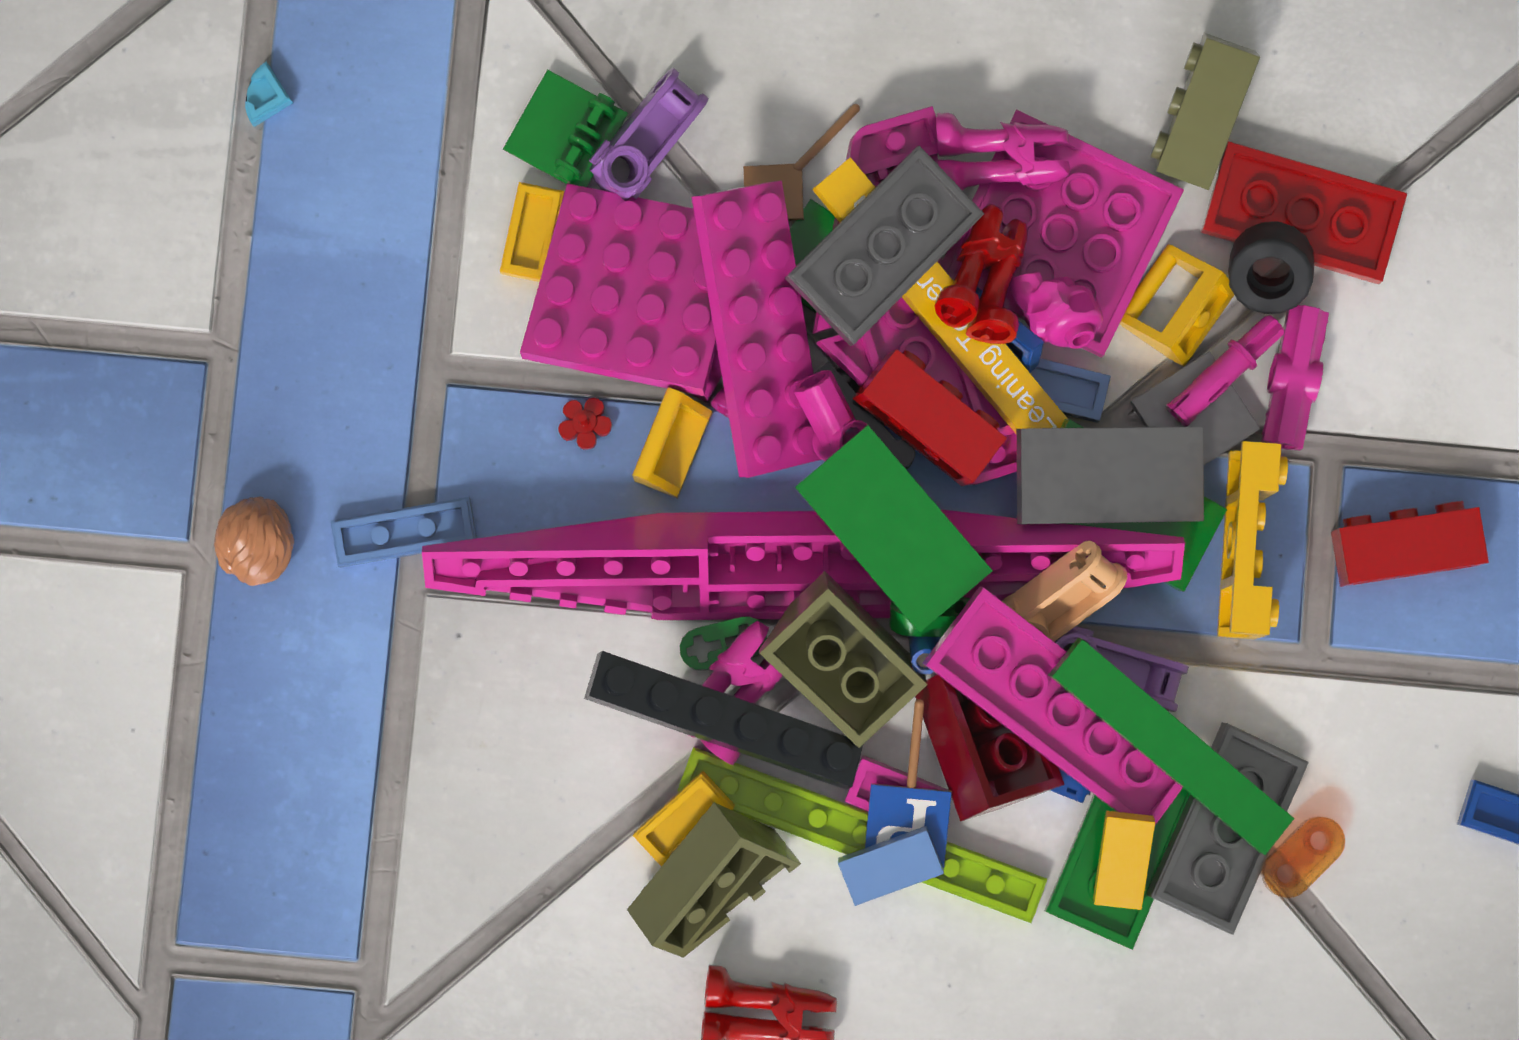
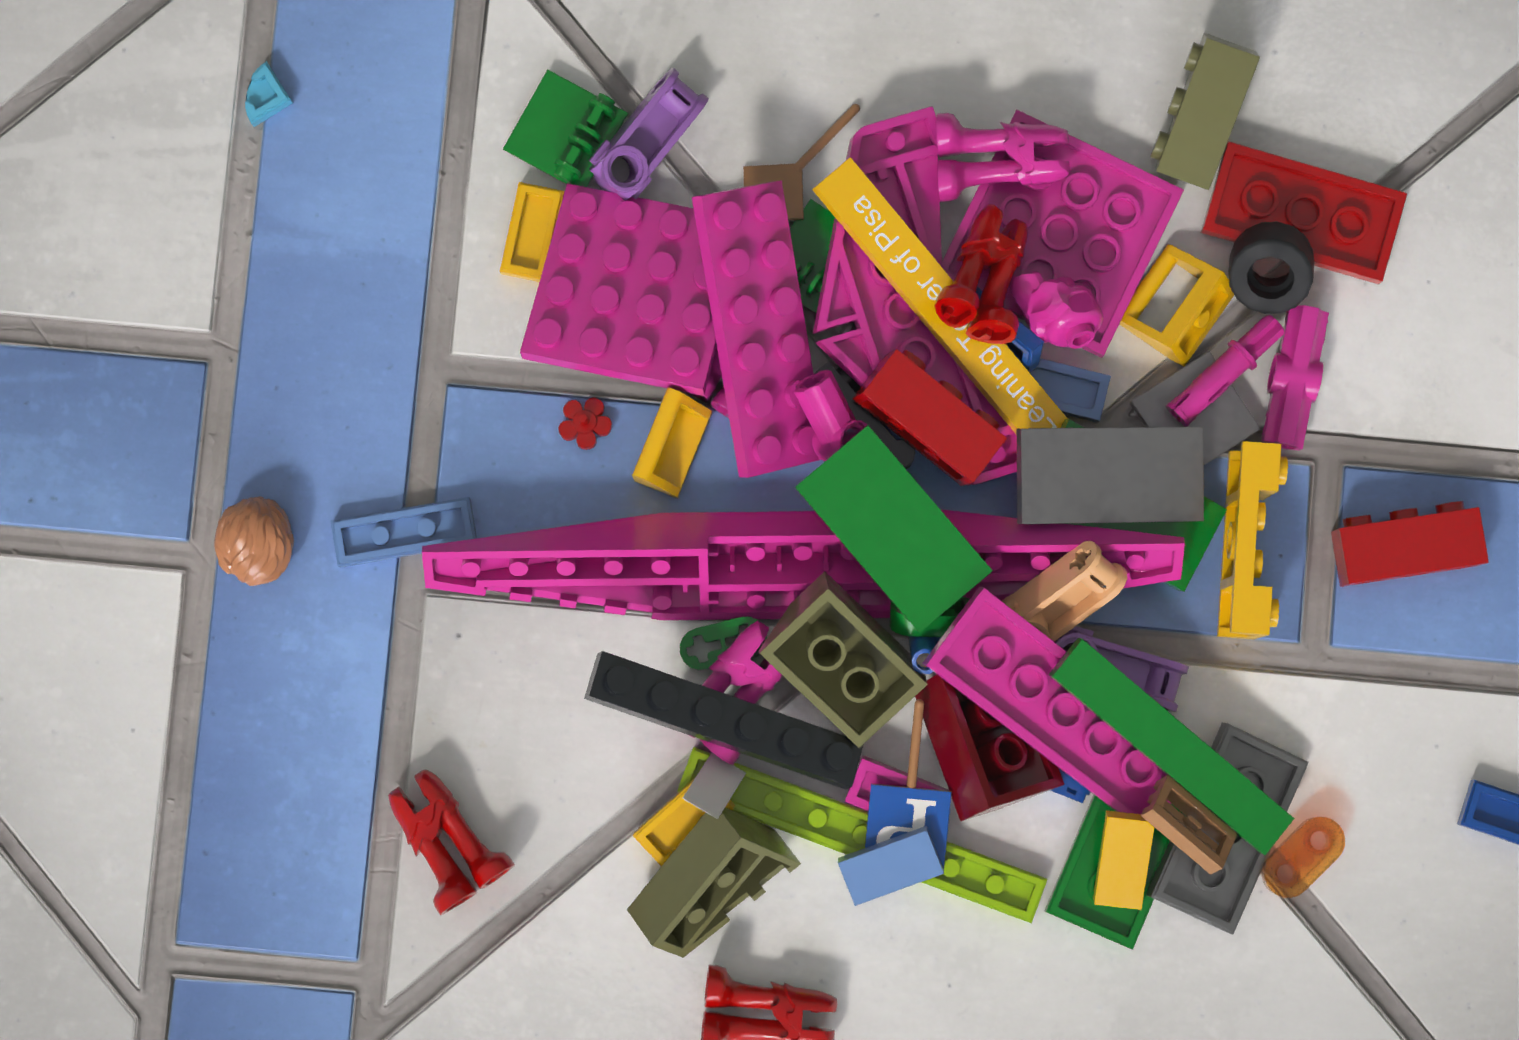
(423, 834): none -> red piece
(714, 786): none -> white sticker
(884, 245): flat silver tile -> none
(1186, 831): none -> medium nougat tile

